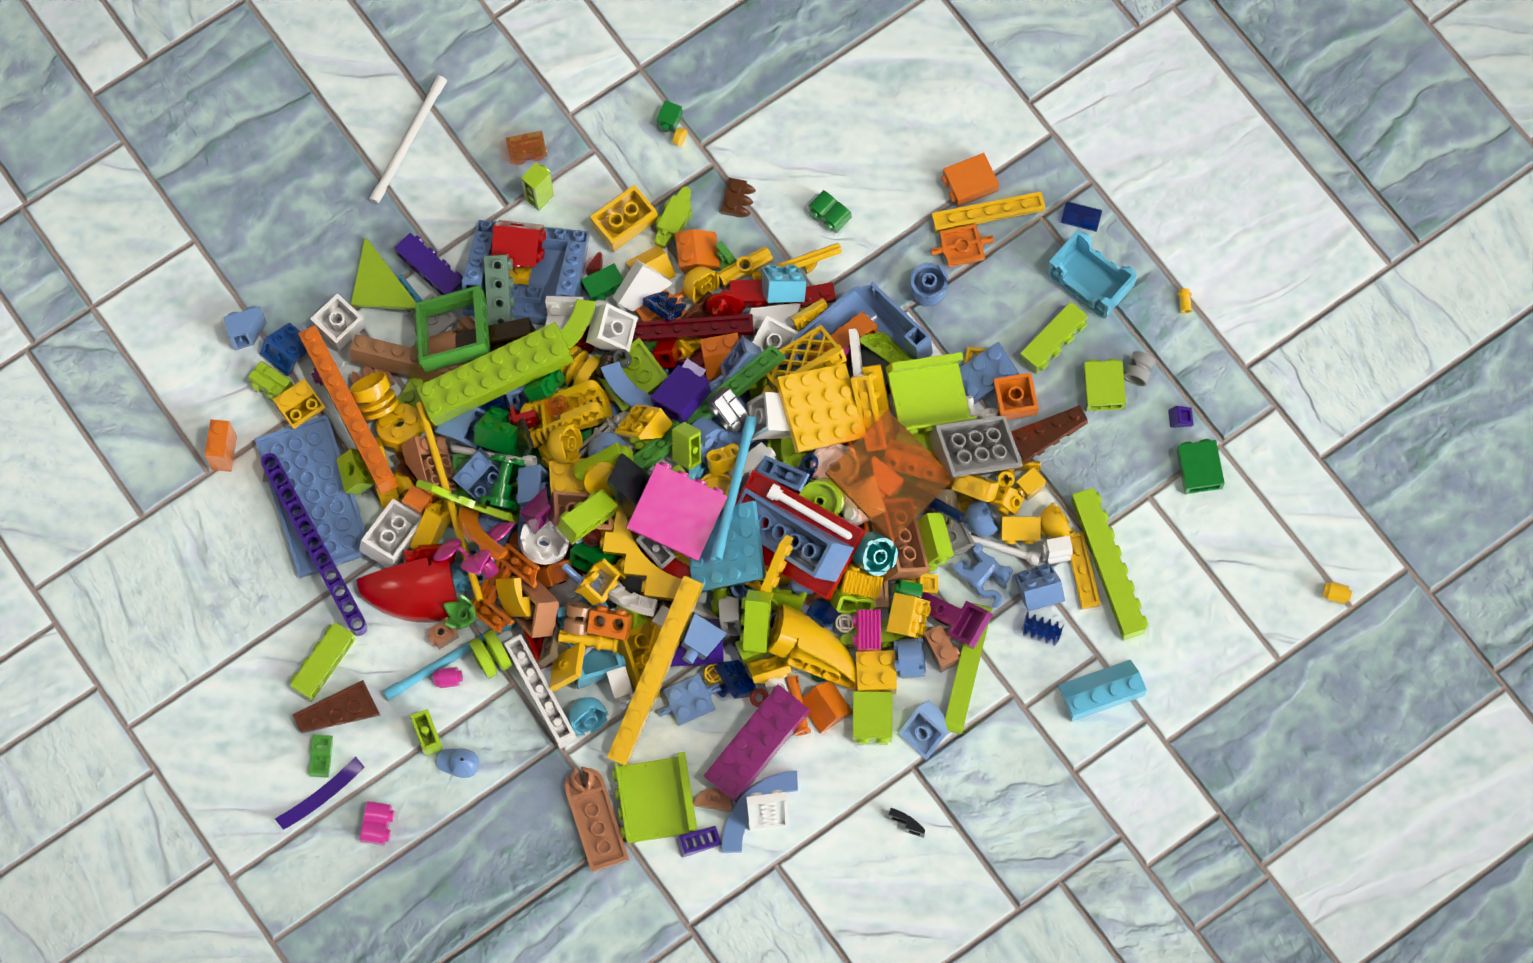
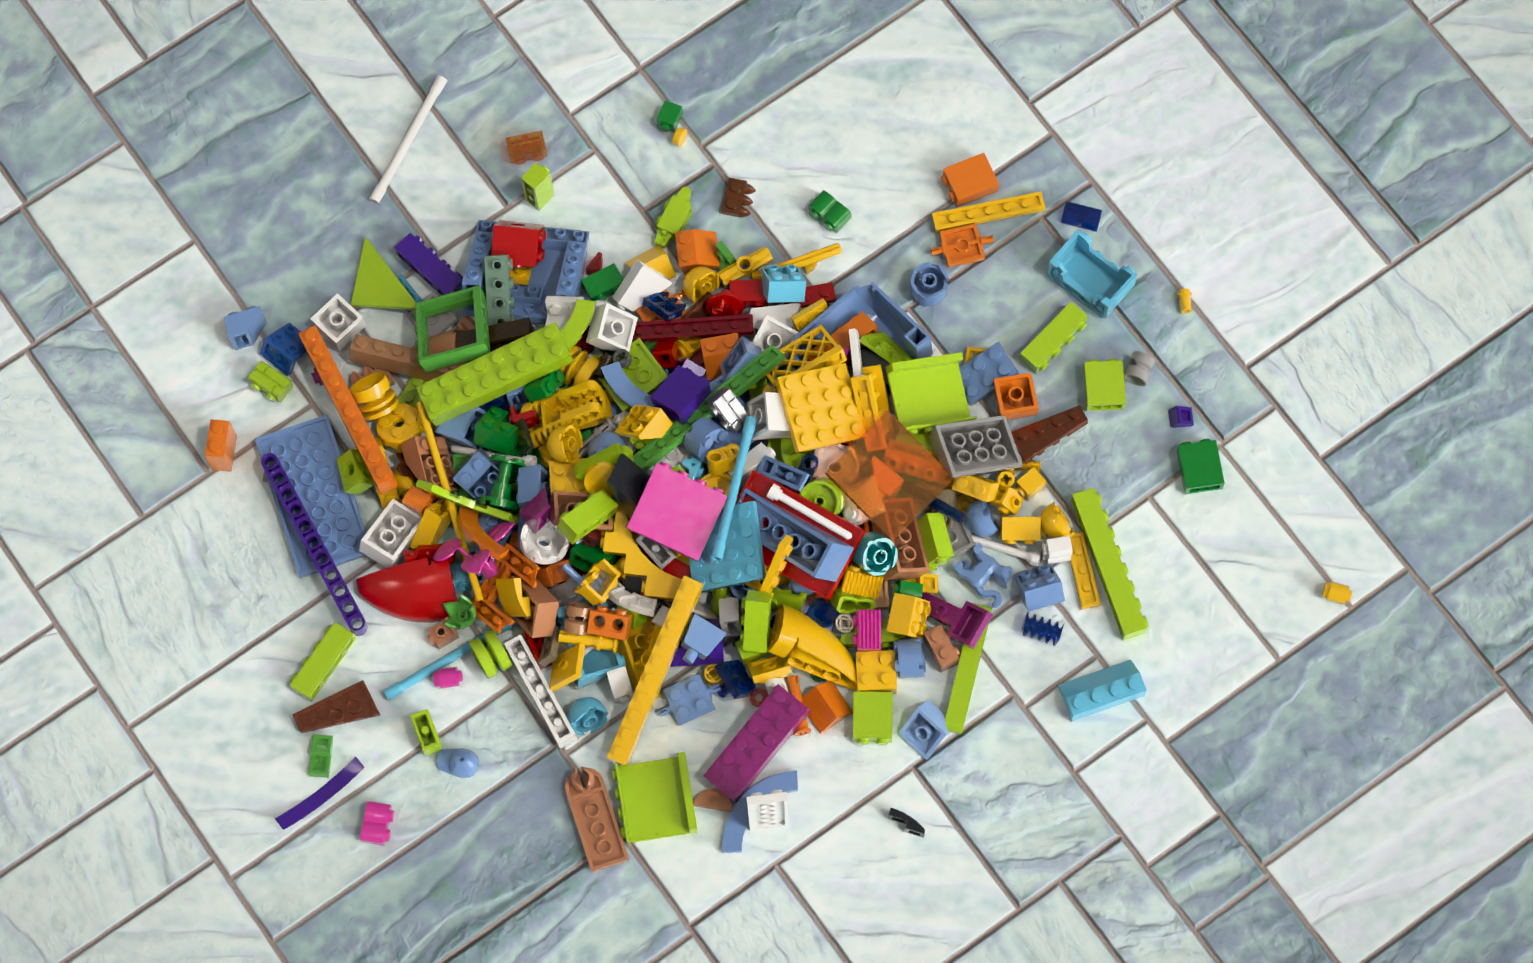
(298, 404): yellow slope -> none
(558, 410): clear orange plate -> none
(624, 218): yellow brick -> none
(684, 851): dark purple slope -> none
(686, 445): lime brick -> none
(984, 413): white plate -> none

